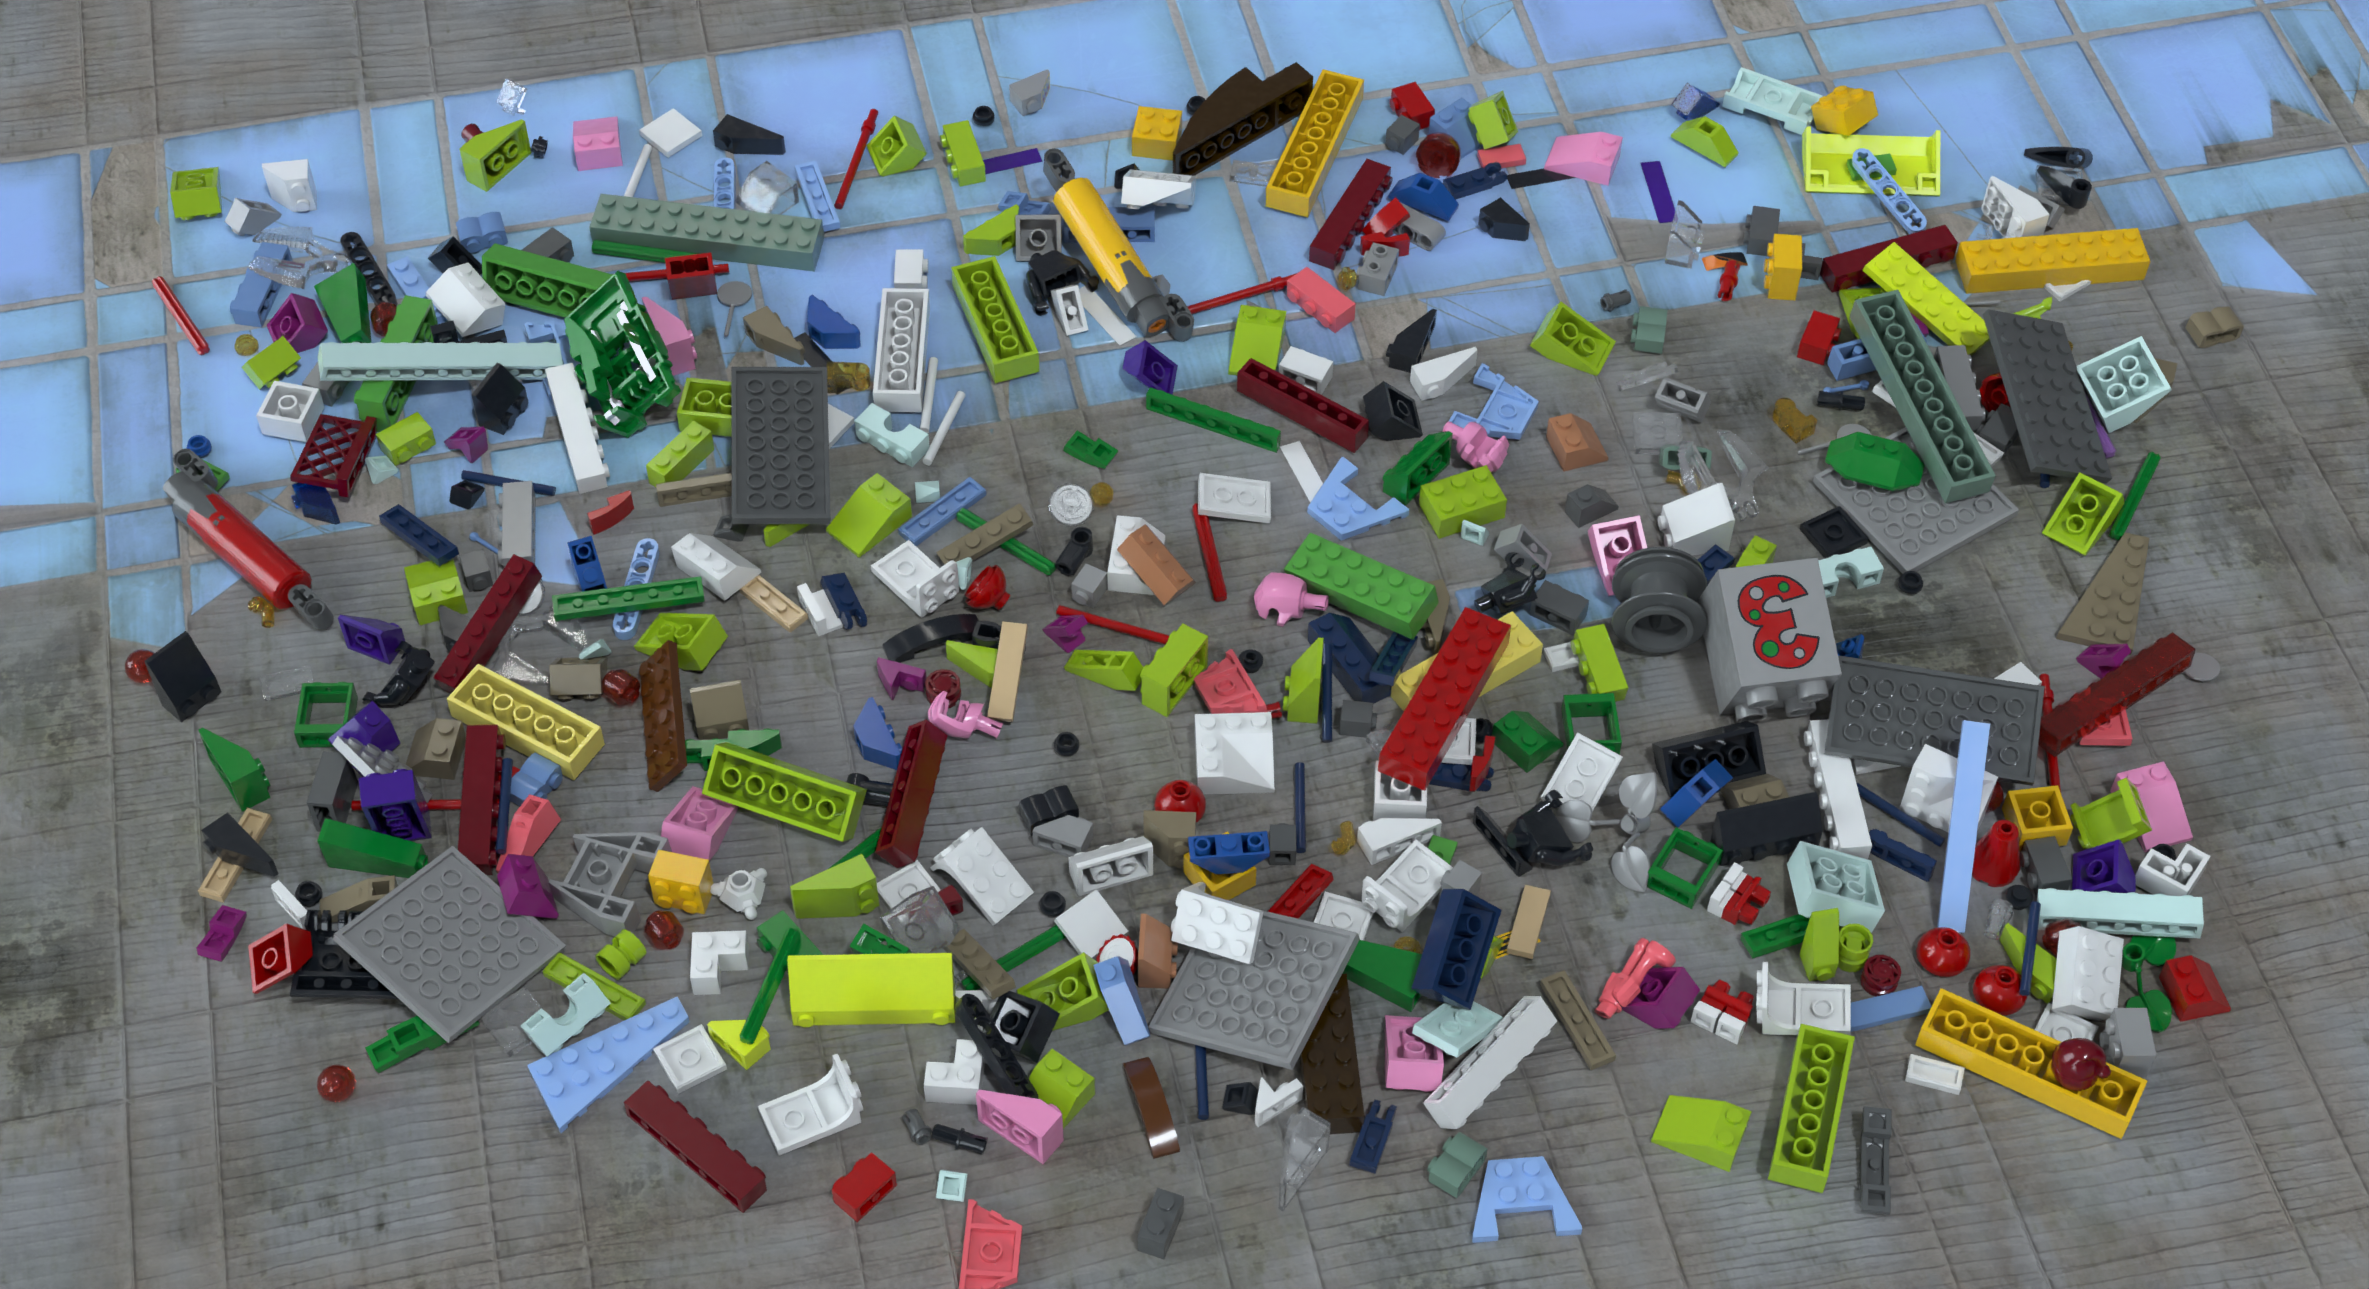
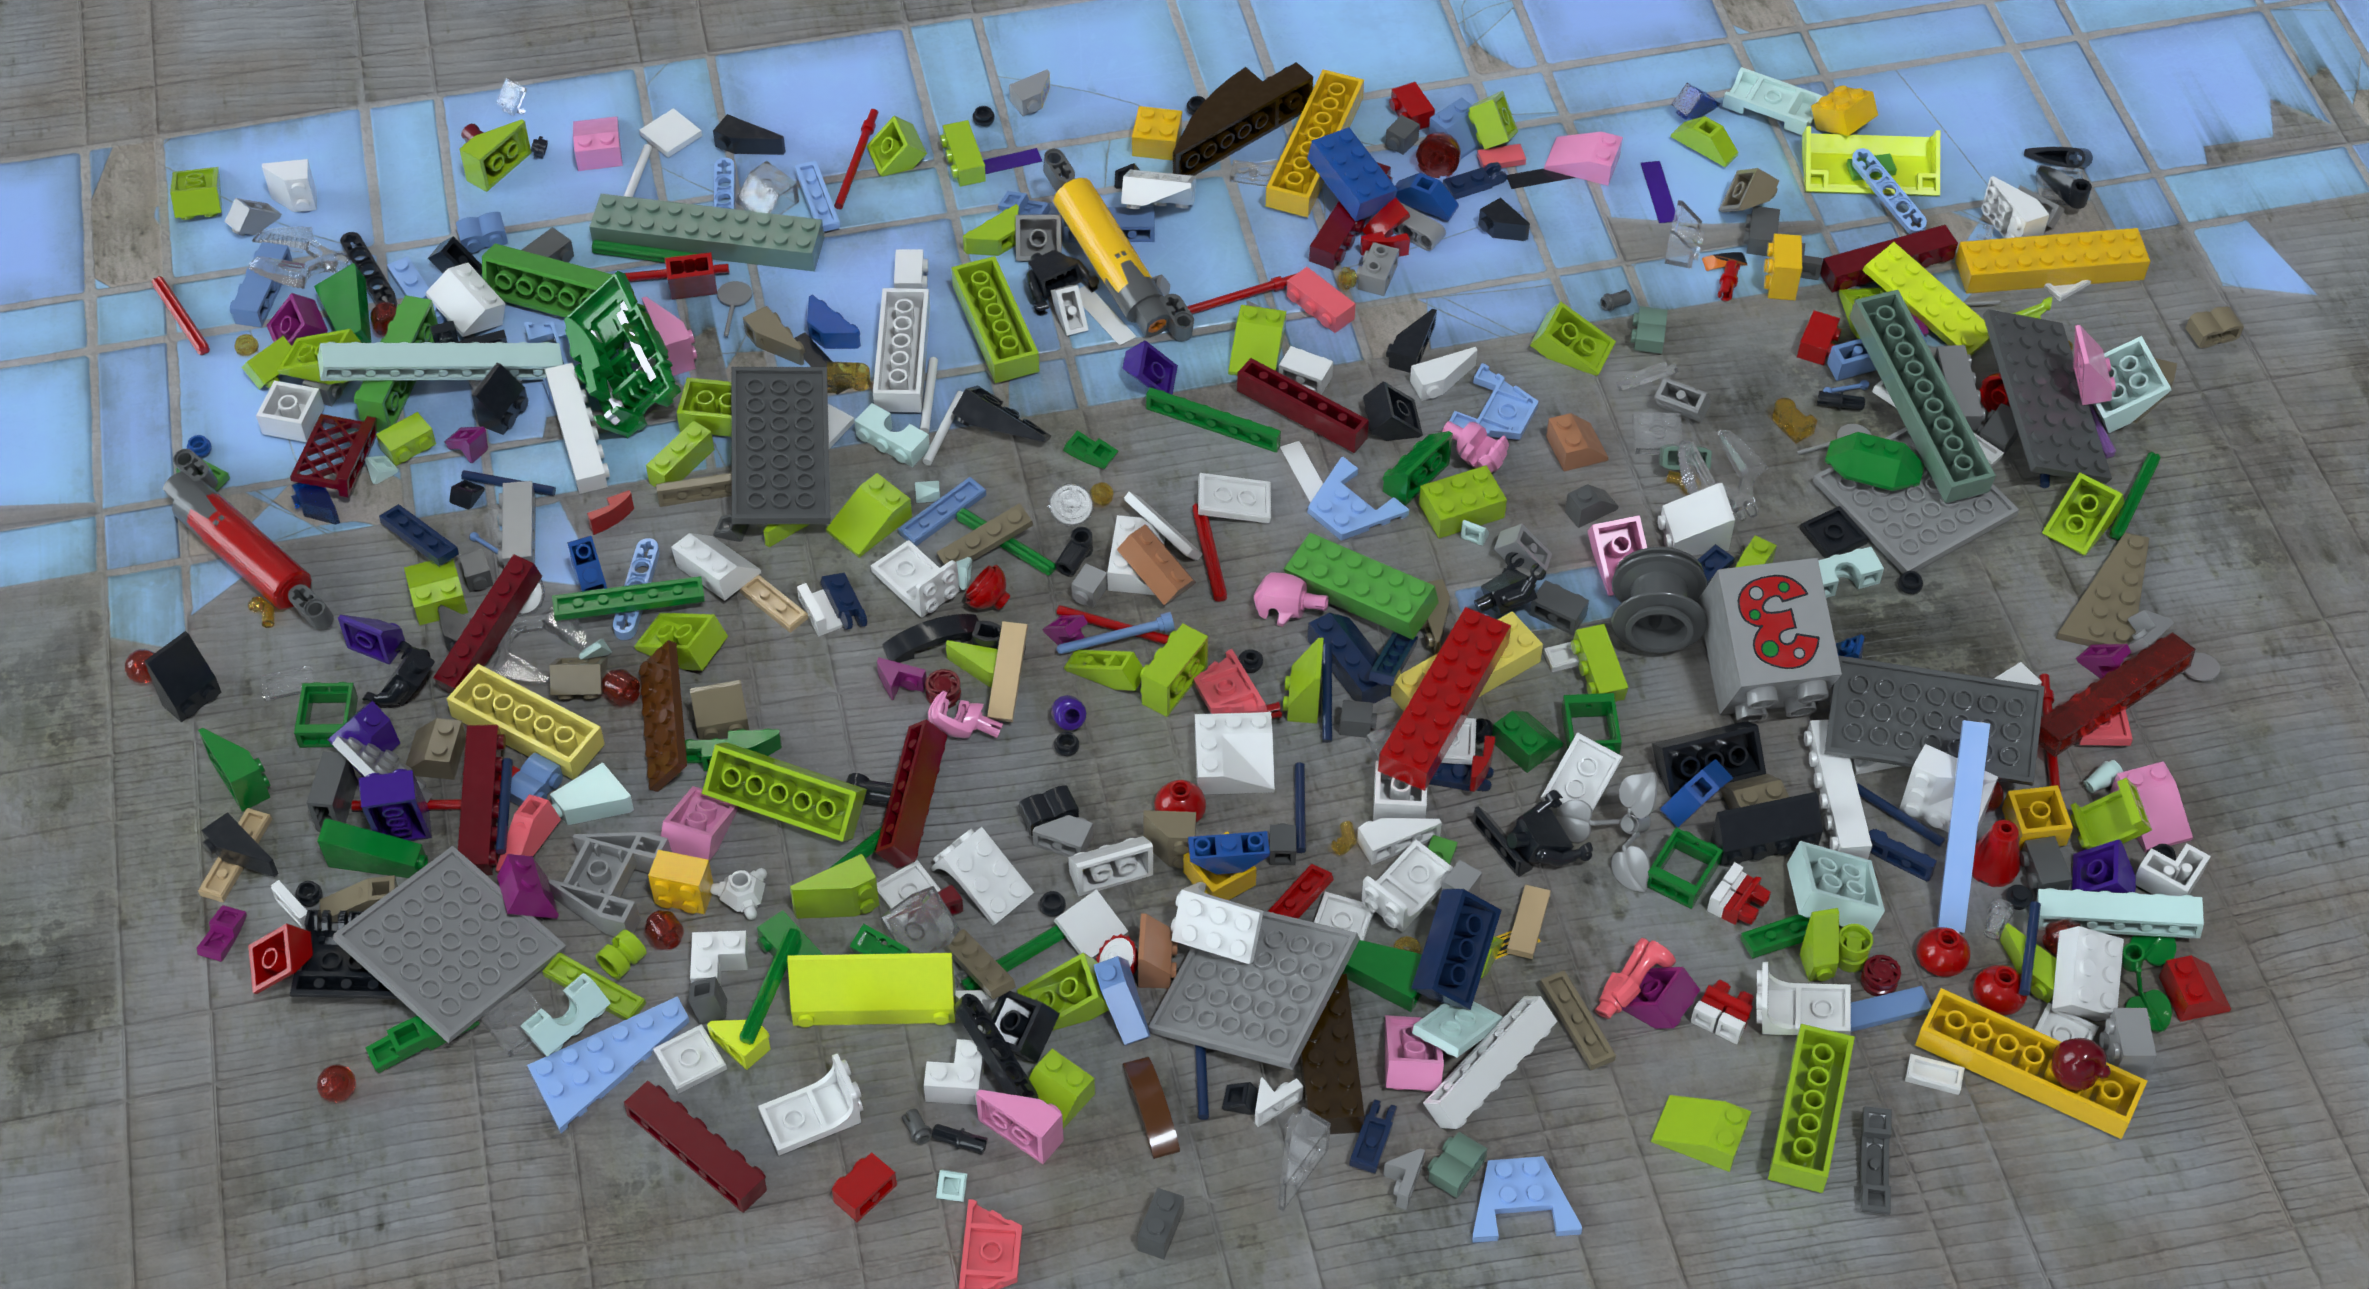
(303, 355): none -> lime slope
(591, 797): none -> light aqua slope
(708, 1000): none -> dark grey brick
(875, 737): blue slope -> none
(985, 411): none -> black wedge
(1068, 712): none -> dark purple head
(1162, 623): none -> medium blue piece
(1163, 526): none -> white tile
(1351, 173): none -> blue brick
(1406, 1173): none -> light grey slope
(1748, 190): none -> dark tan slope
(2091, 369): none -> bright pink slope
(2103, 776): none -> light aqua cone
(2148, 628): none -> light grey slope

